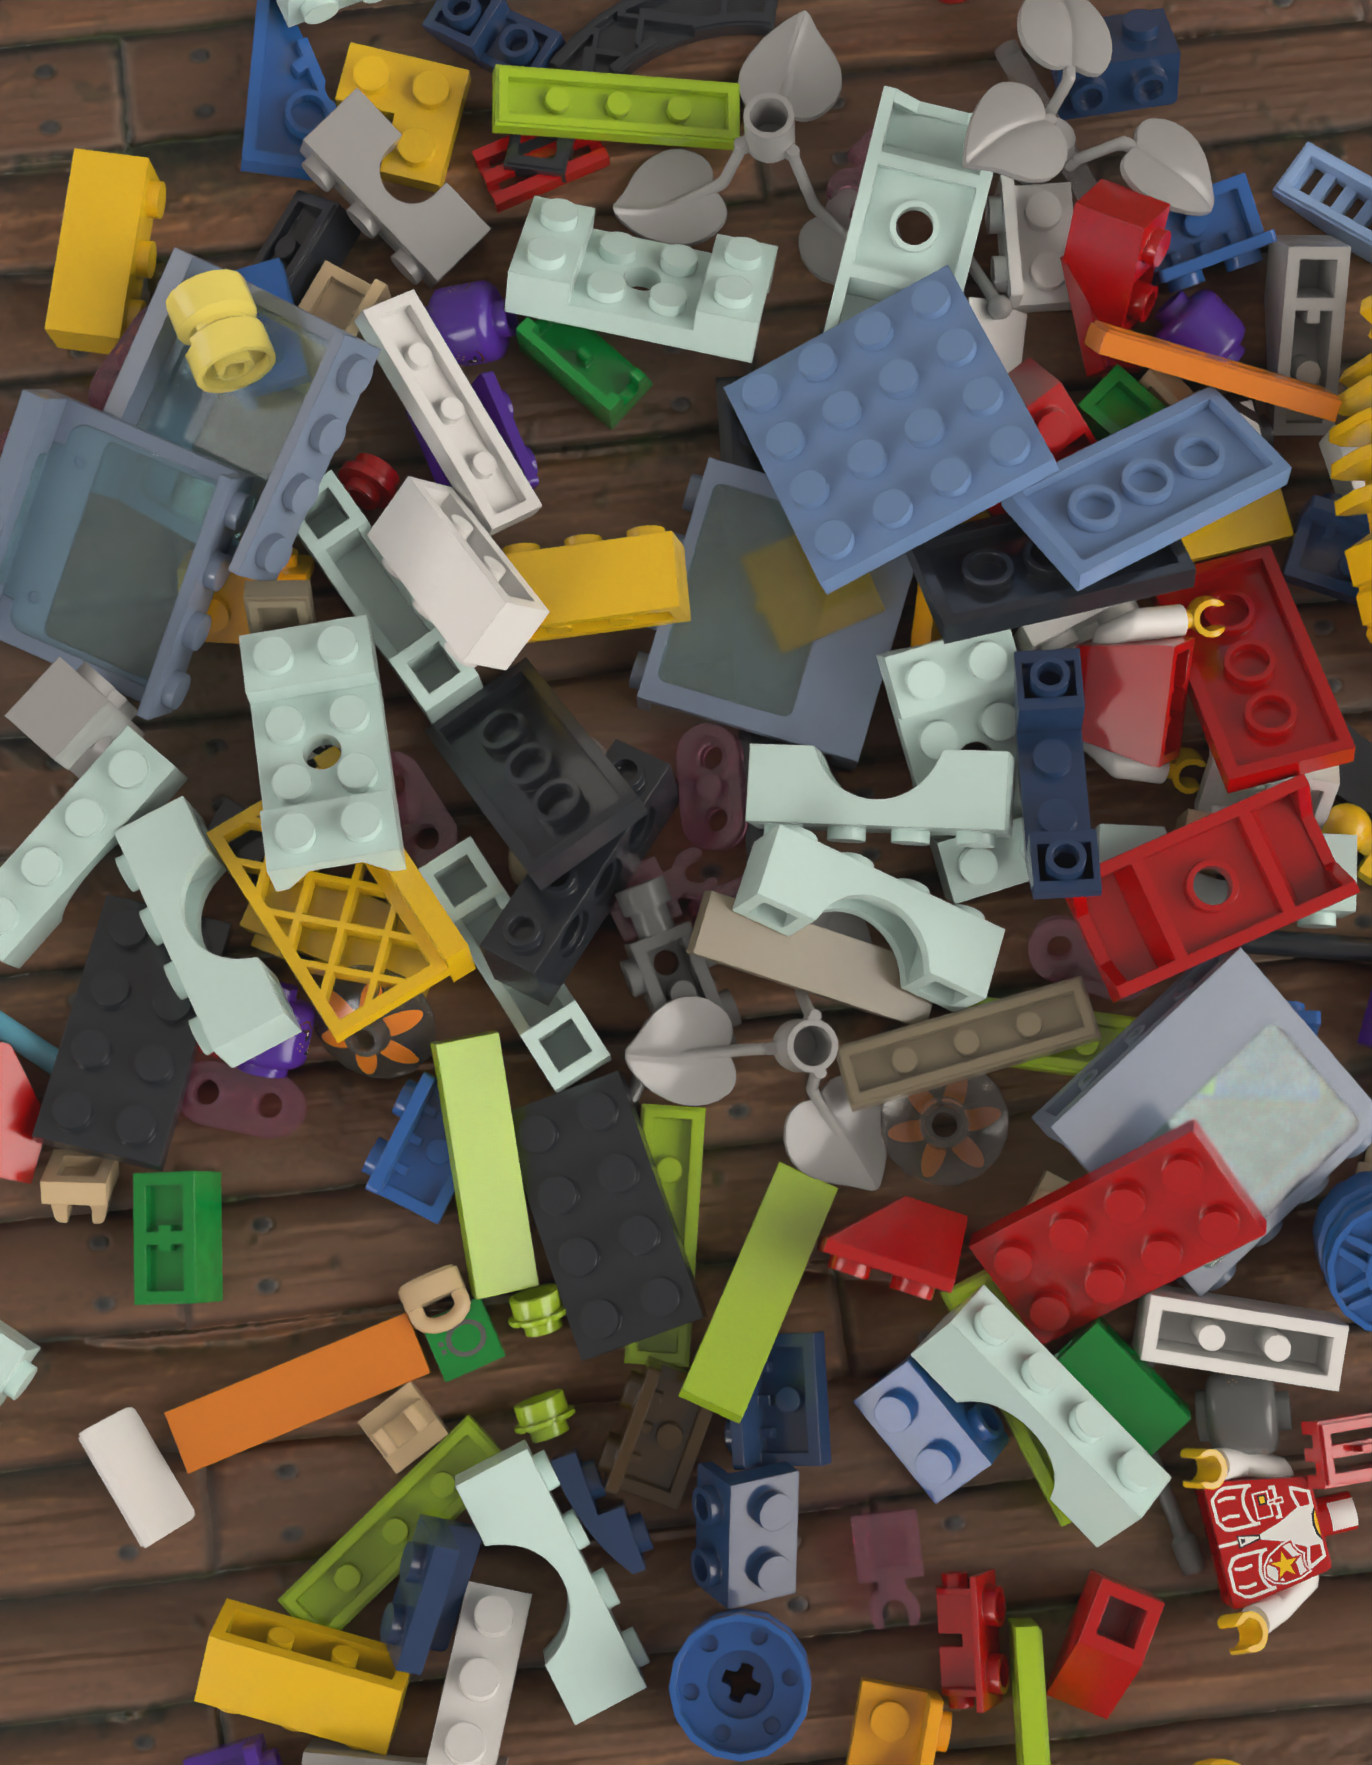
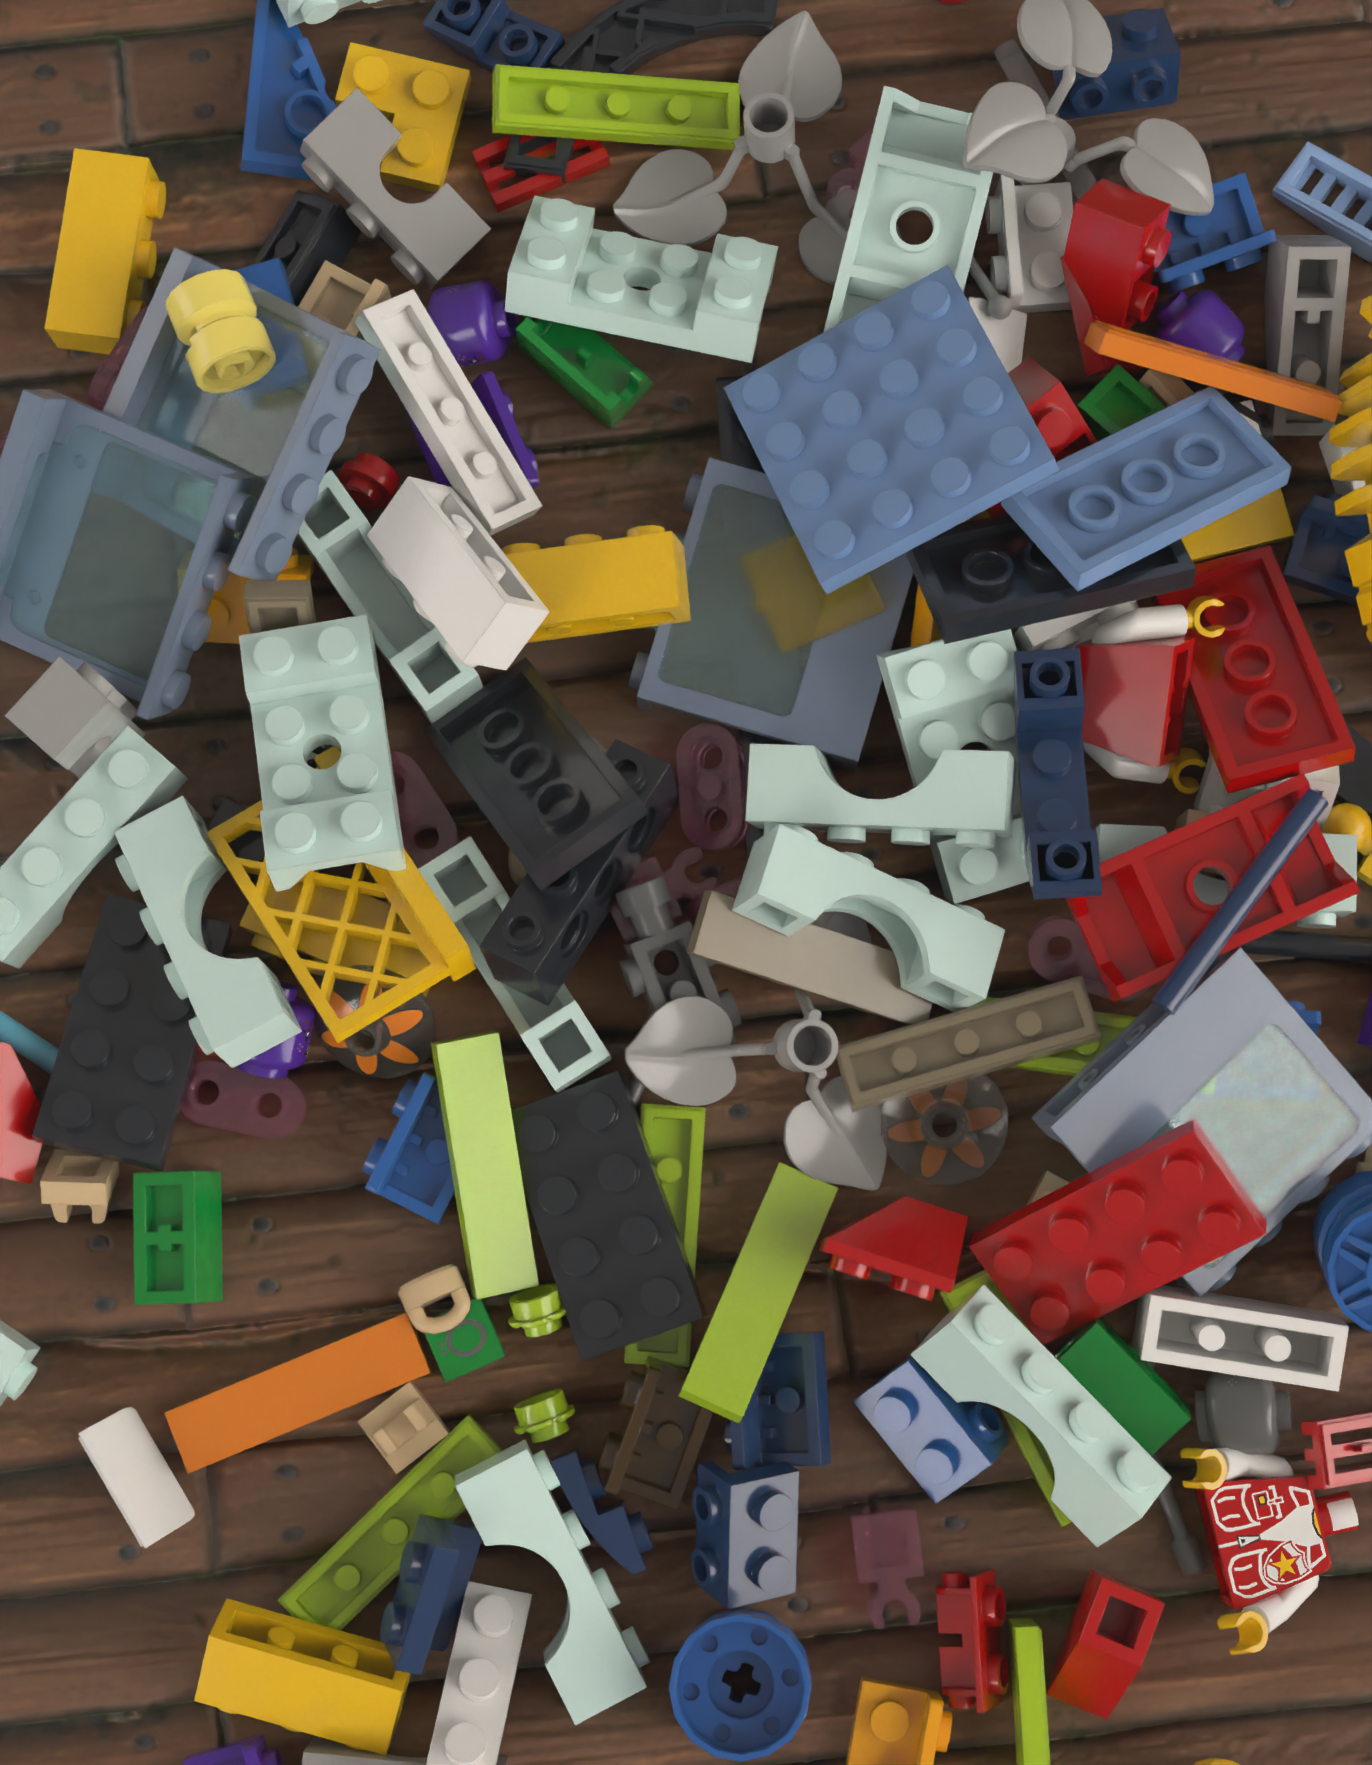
(1240, 901): none -> dark blue bar

